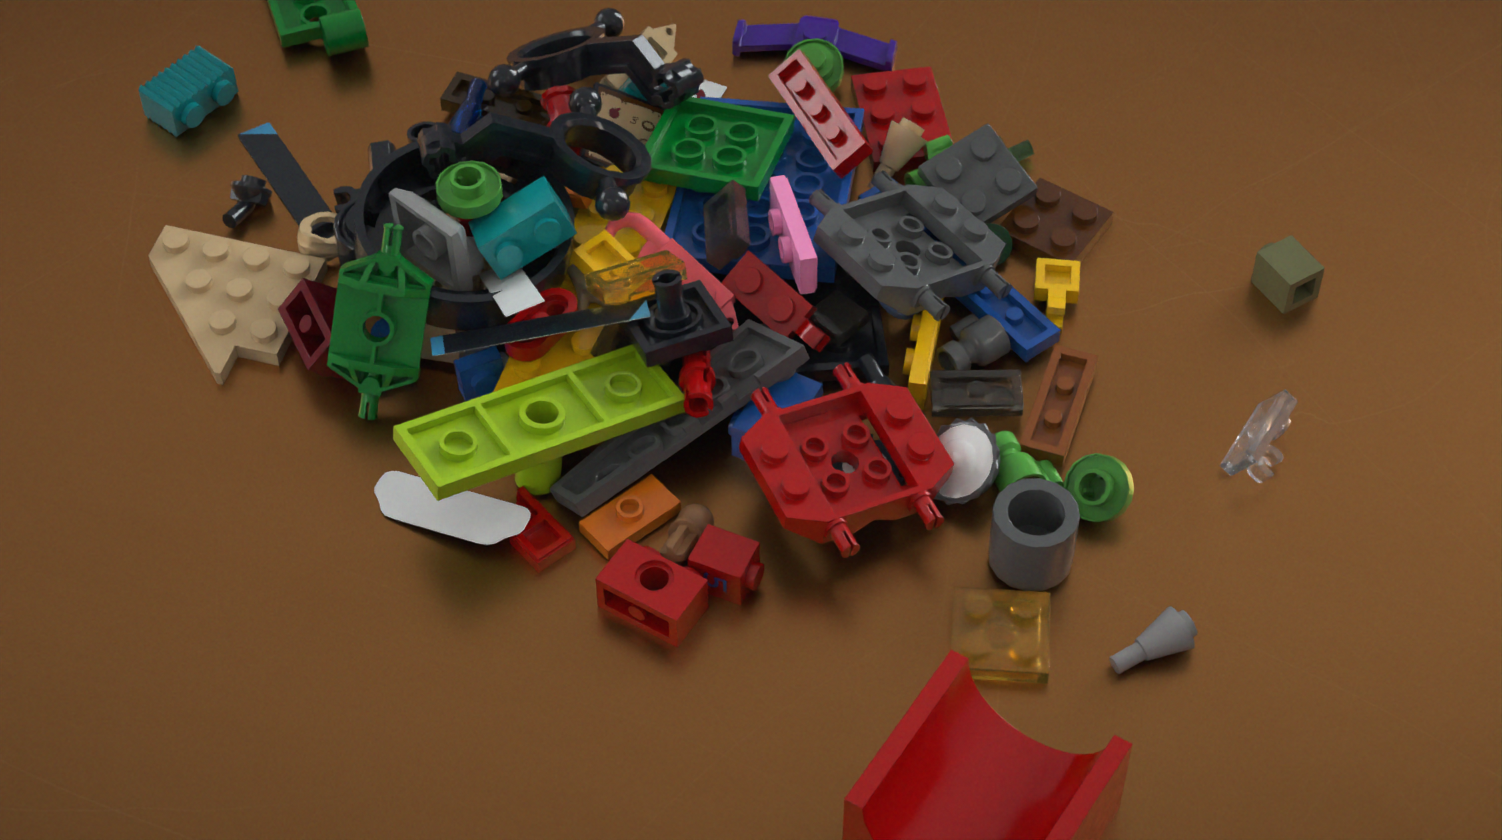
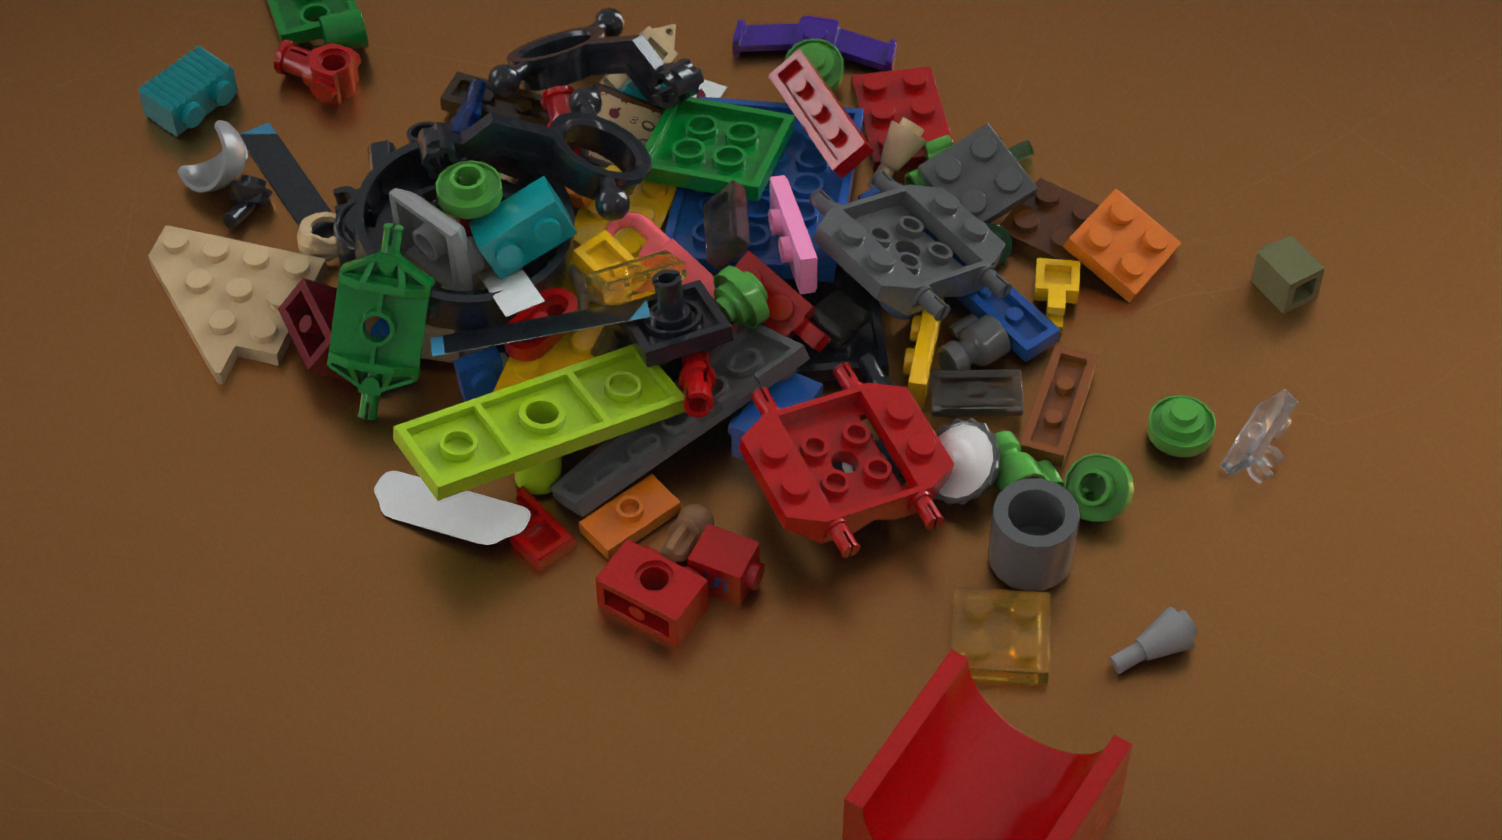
(221, 169): none -> light grey helmet
(326, 69): none -> red connector
(741, 297): none -> bright green plate
(1122, 245): none -> orange plate
(1181, 426): none -> bright green plate

